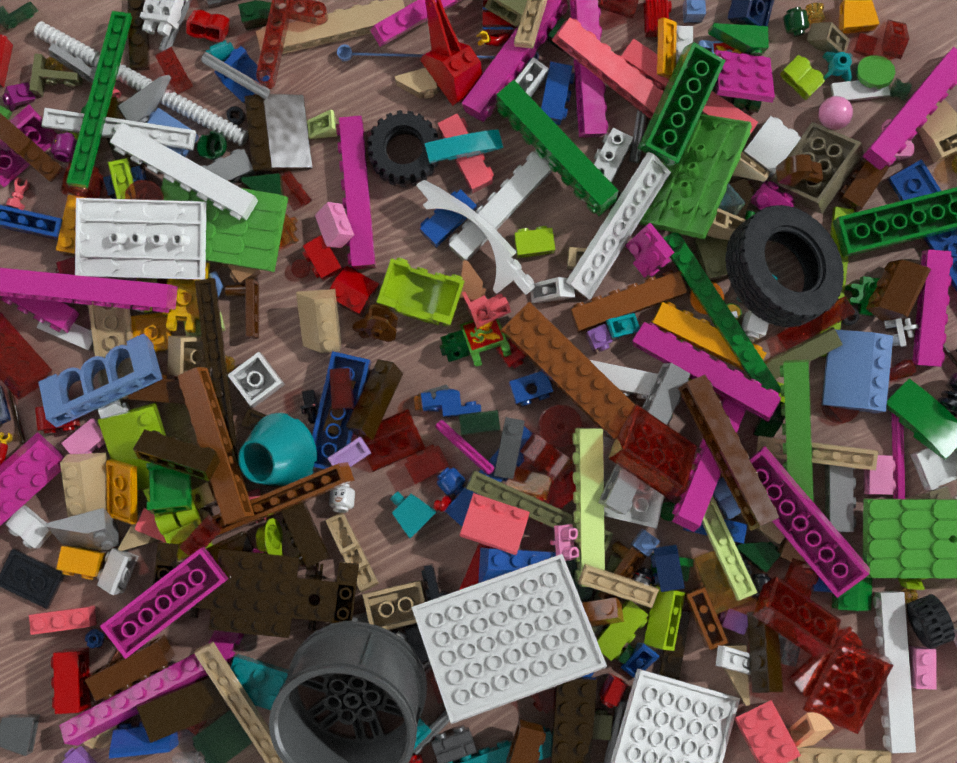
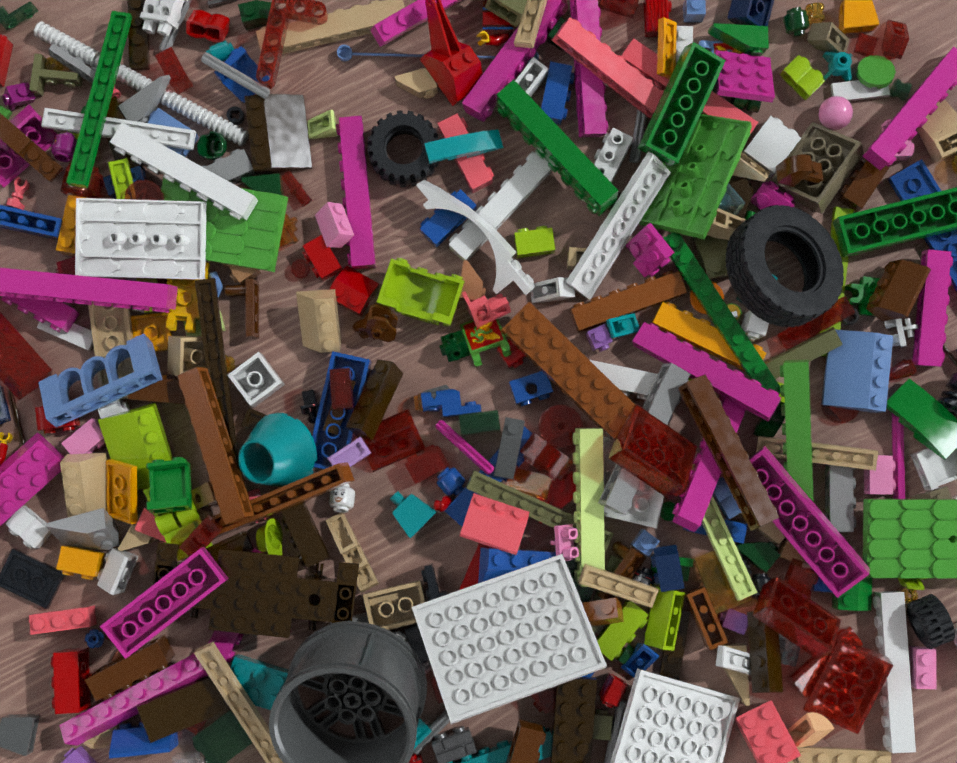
(177, 454): dark brown brick -> none

